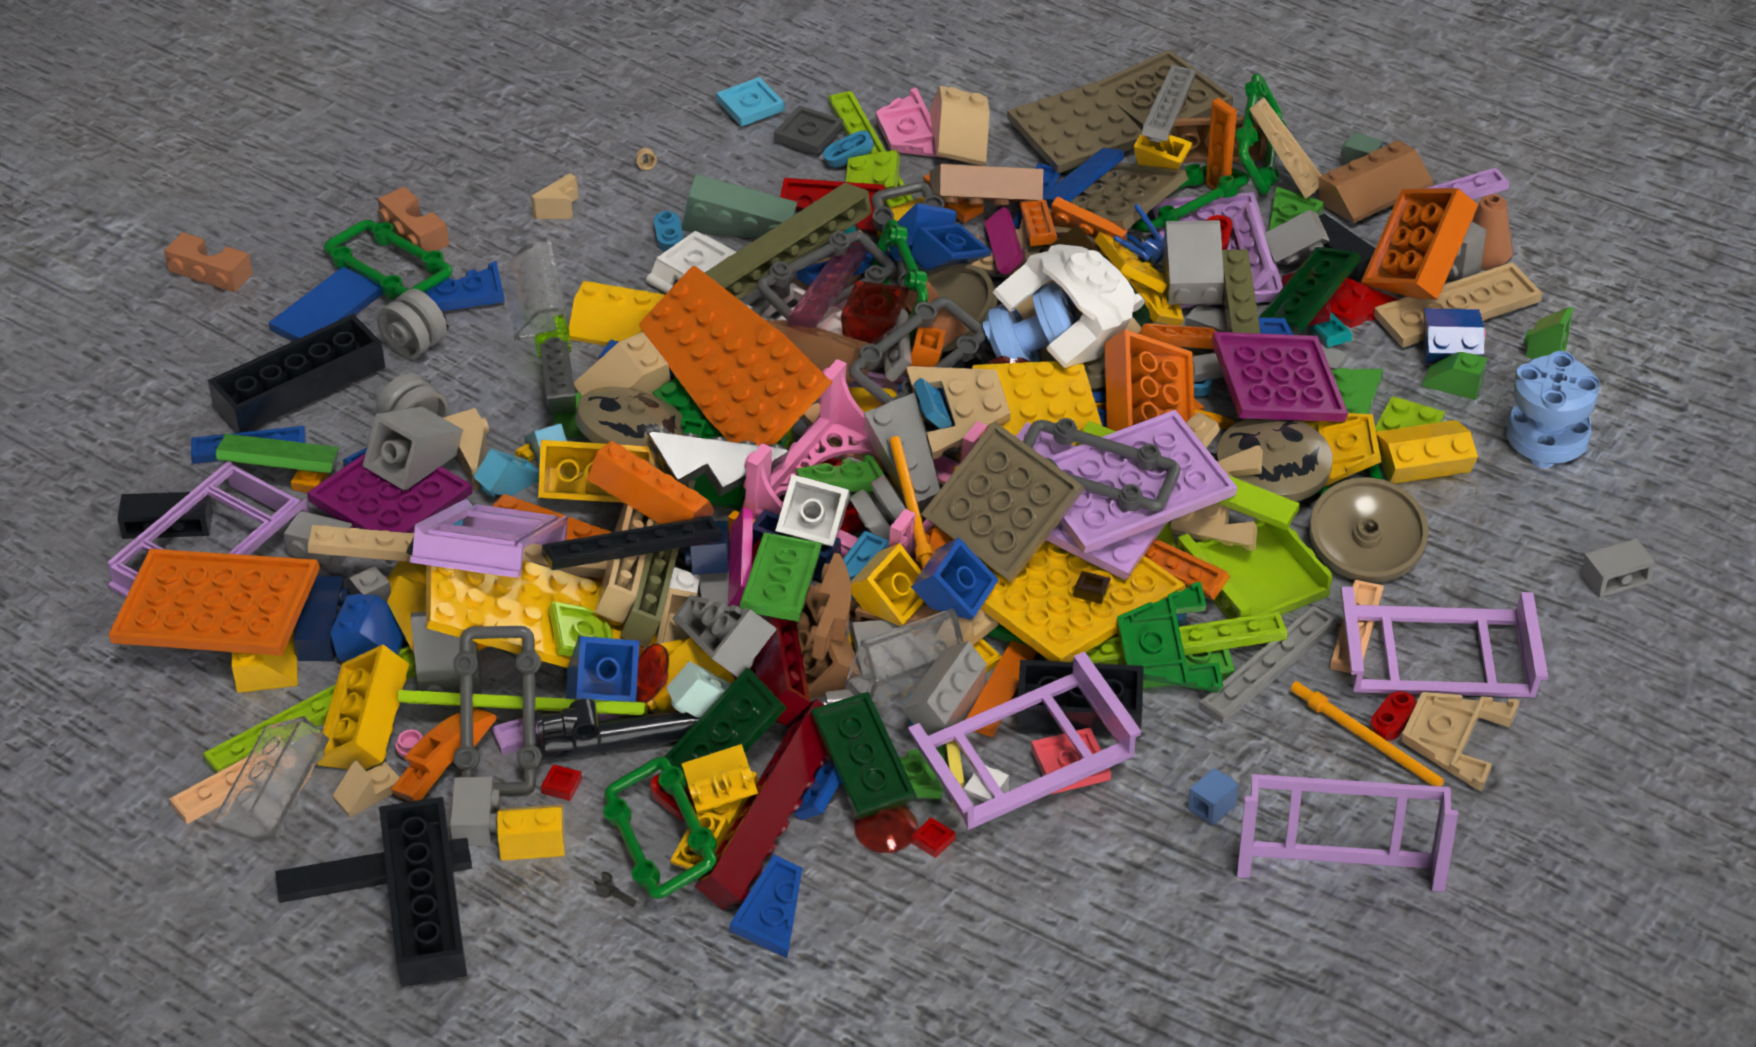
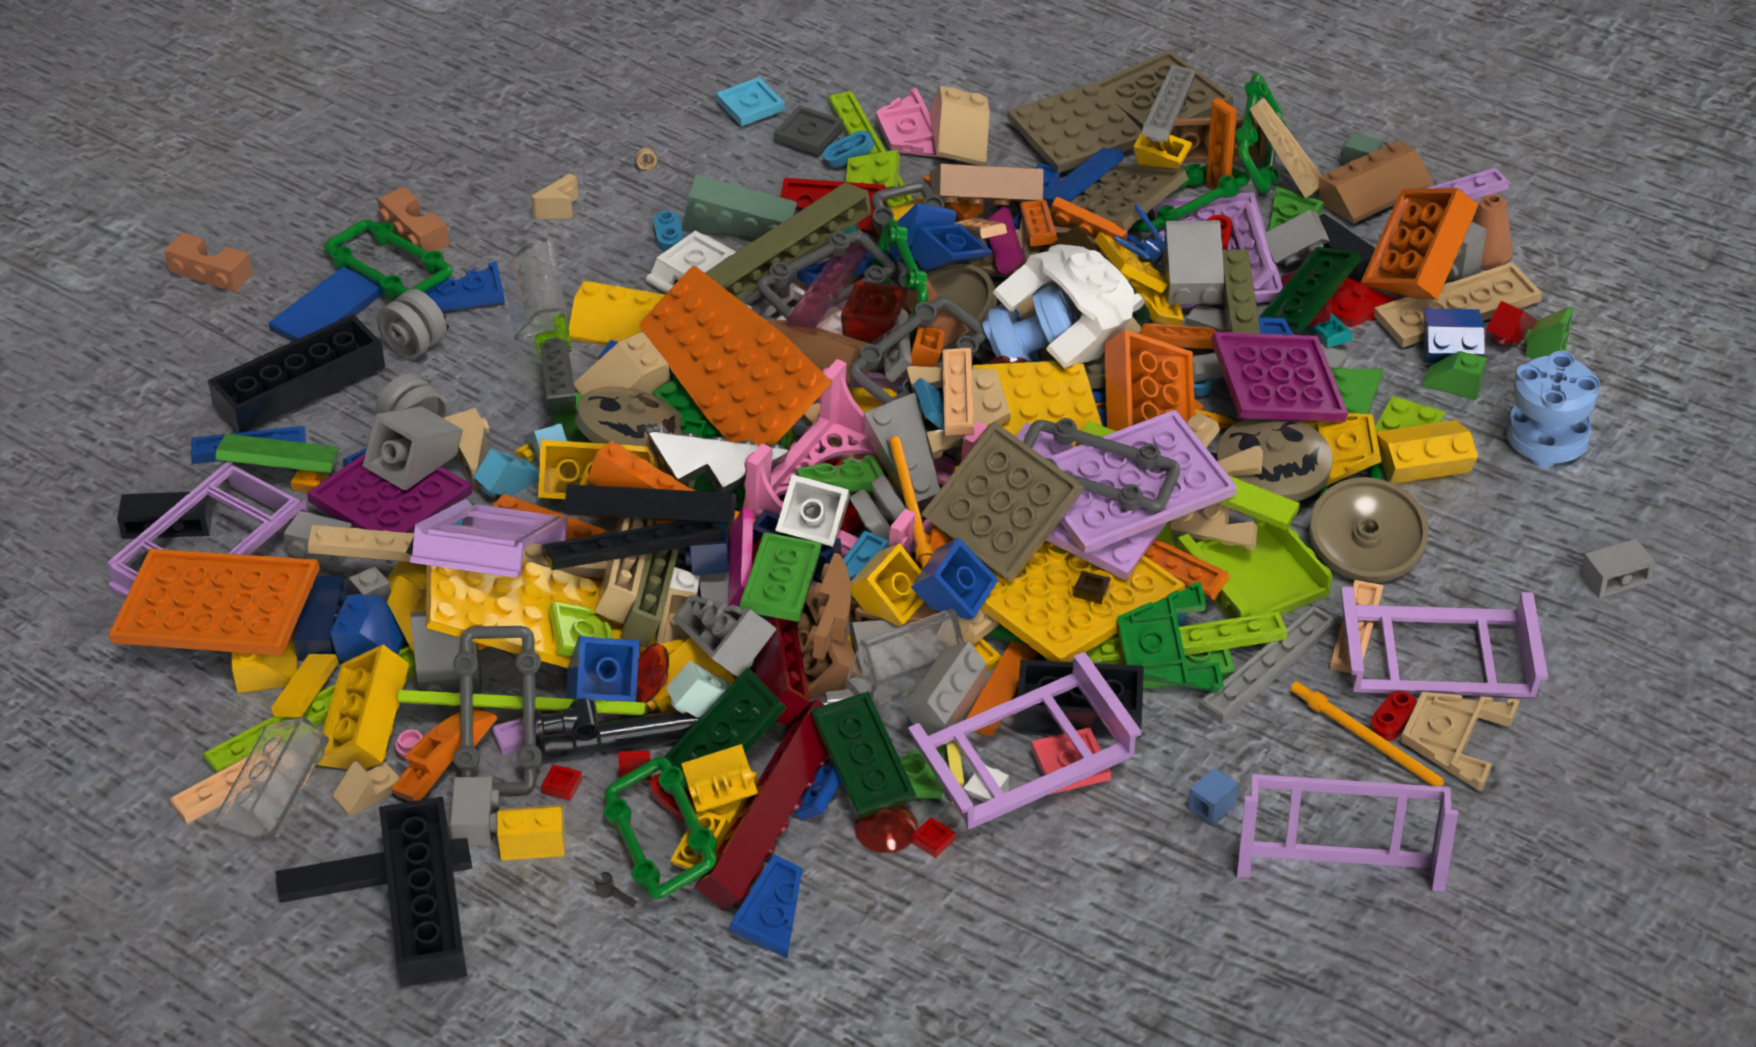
(304, 685): none -> yellow tile
(632, 760): none -> red tile
(650, 504): none -> black tile
(958, 391): none -> light nougat tile
(983, 228): none -> light nougat tile
(1510, 324): none -> red slope

